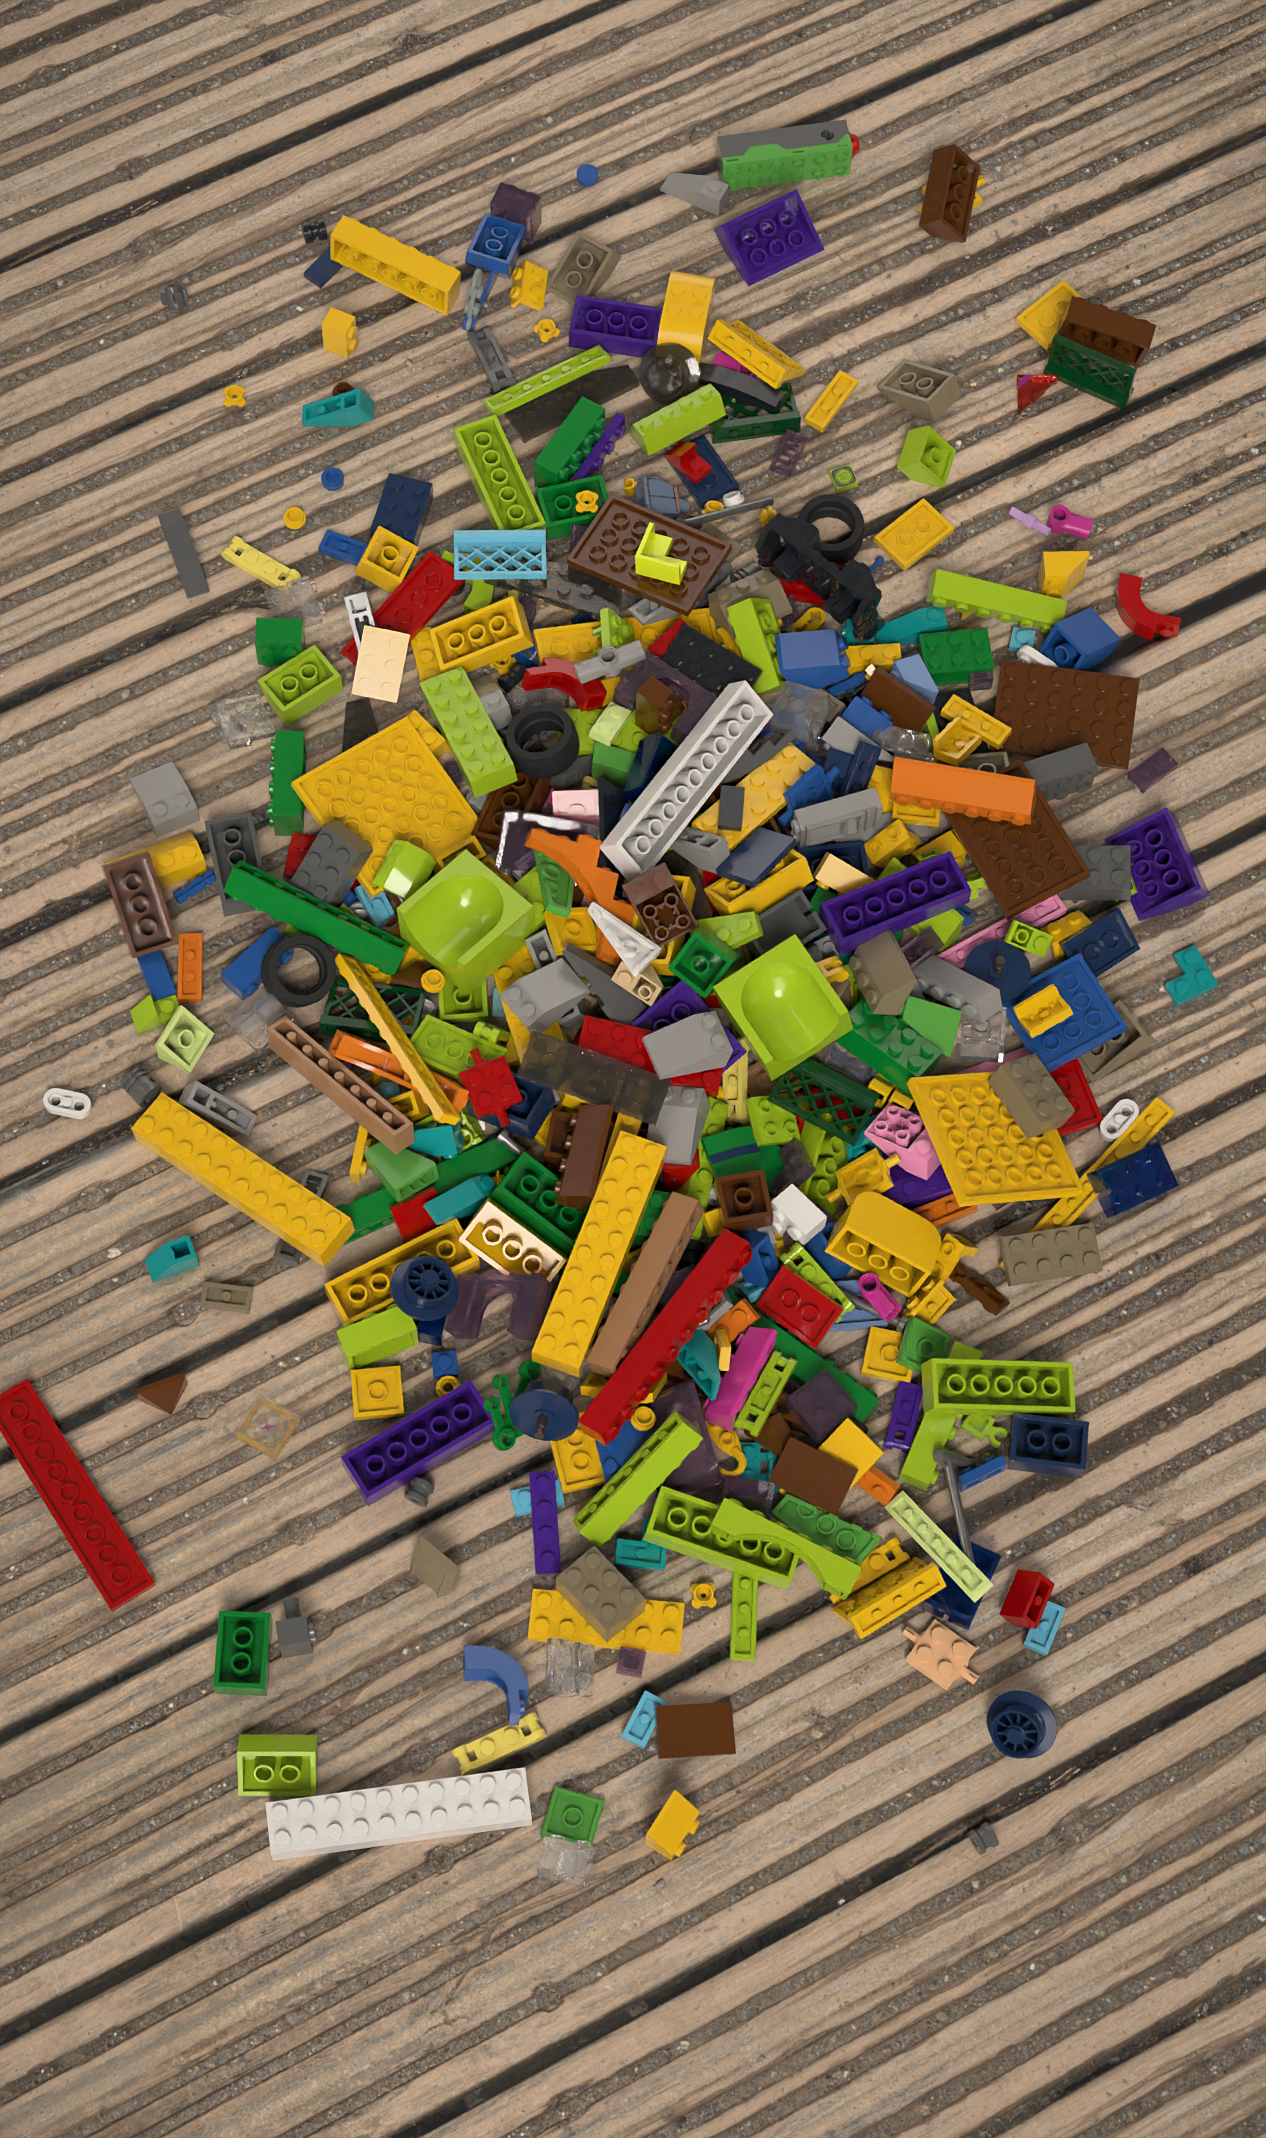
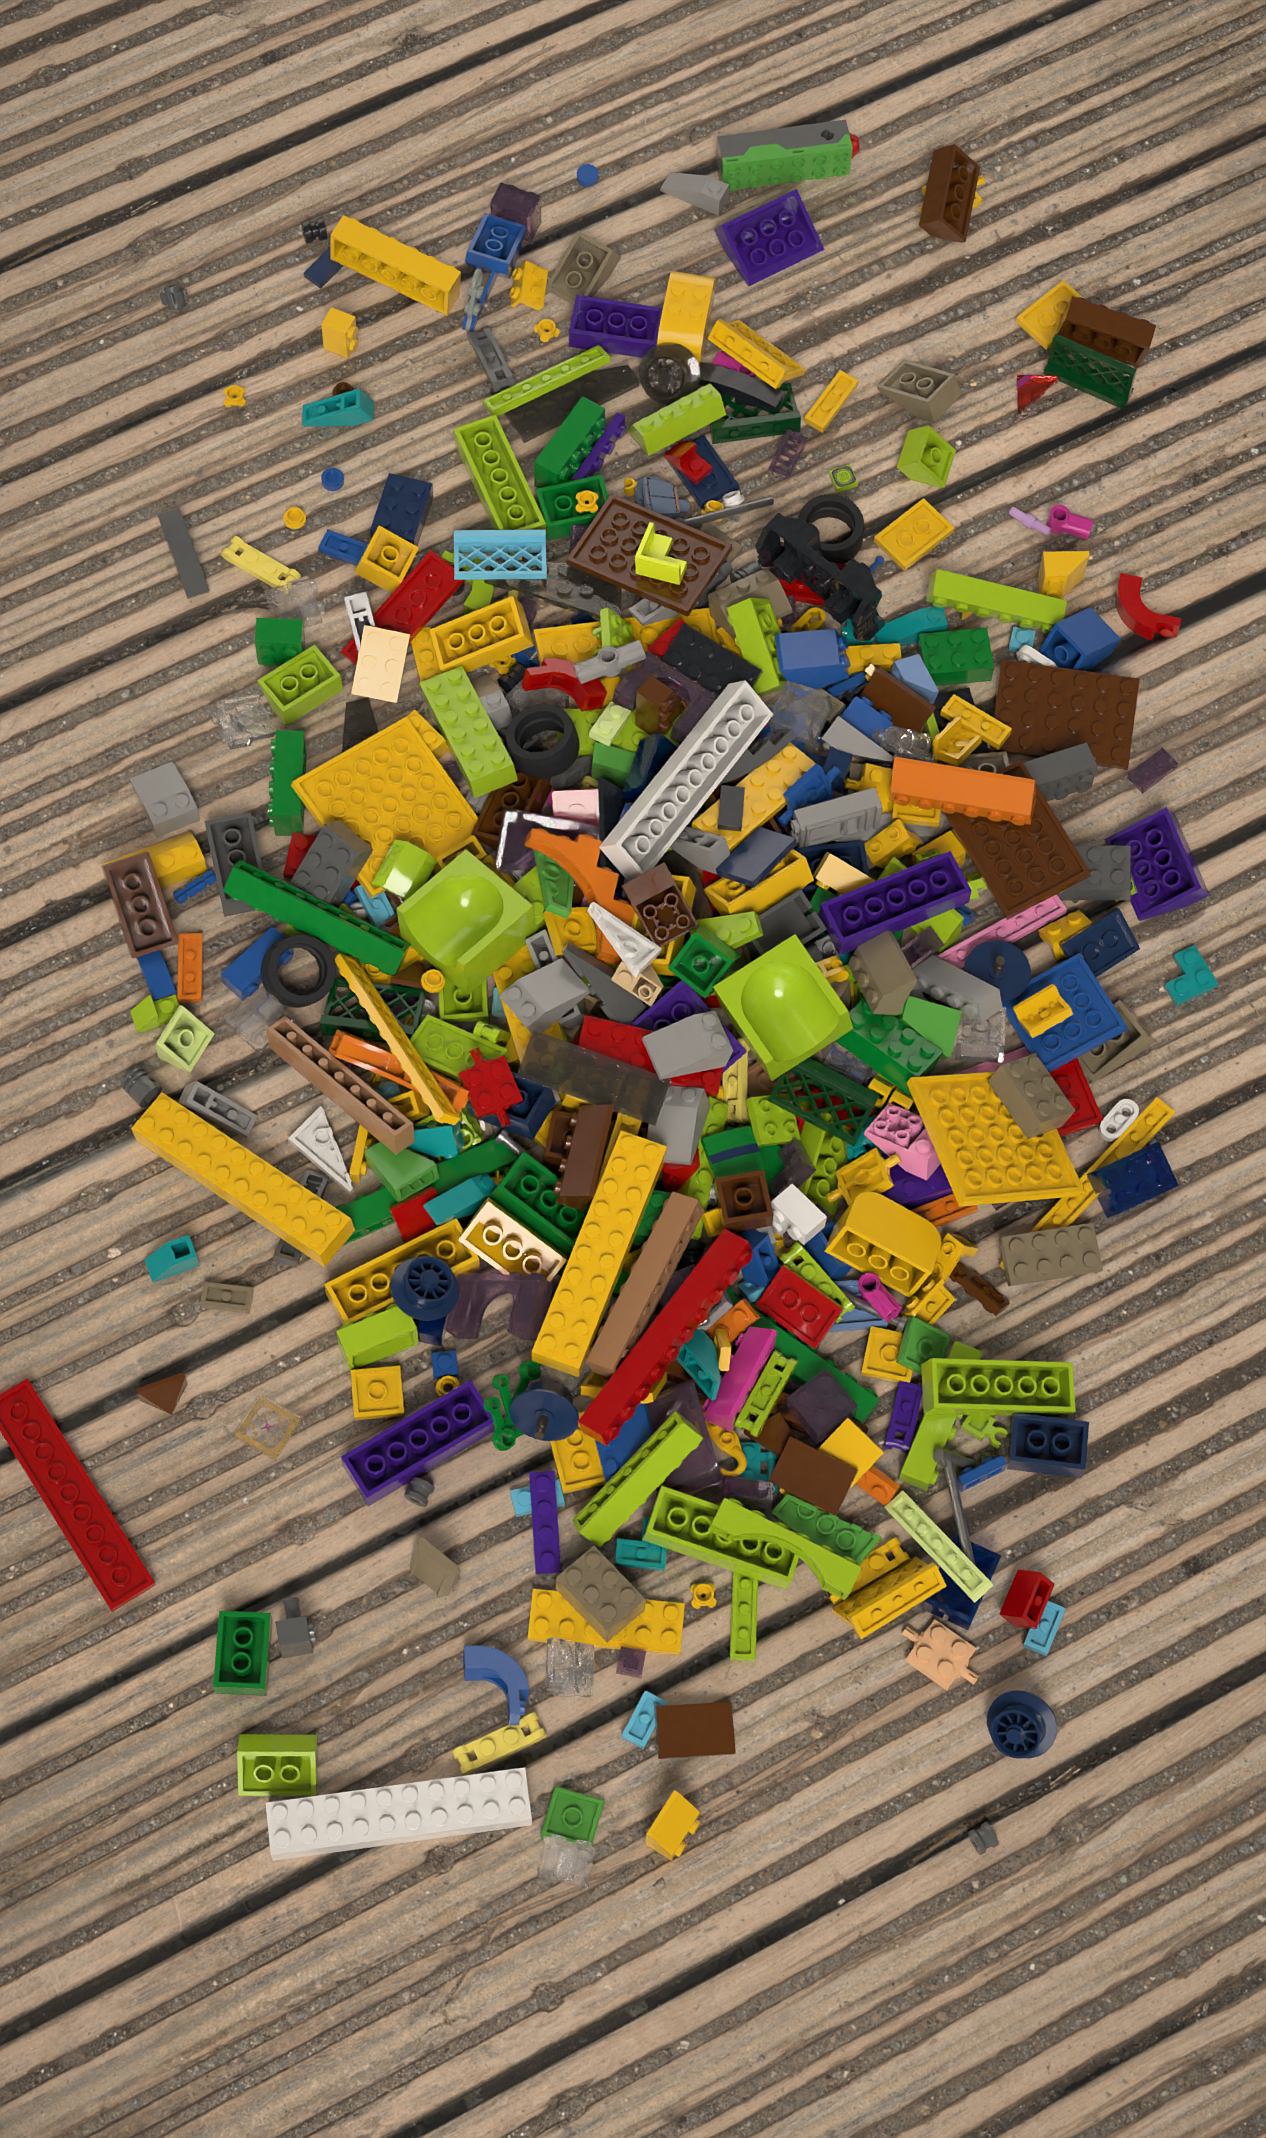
(68, 1103): white plate -> none
(318, 1144): none -> white wing
(643, 1418): yellow plate -> none
(766, 515): yellow plate -> none
(860, 769): dark blue tile -> none
(980, 681): tile -> none
(1028, 938): lime slope -> none

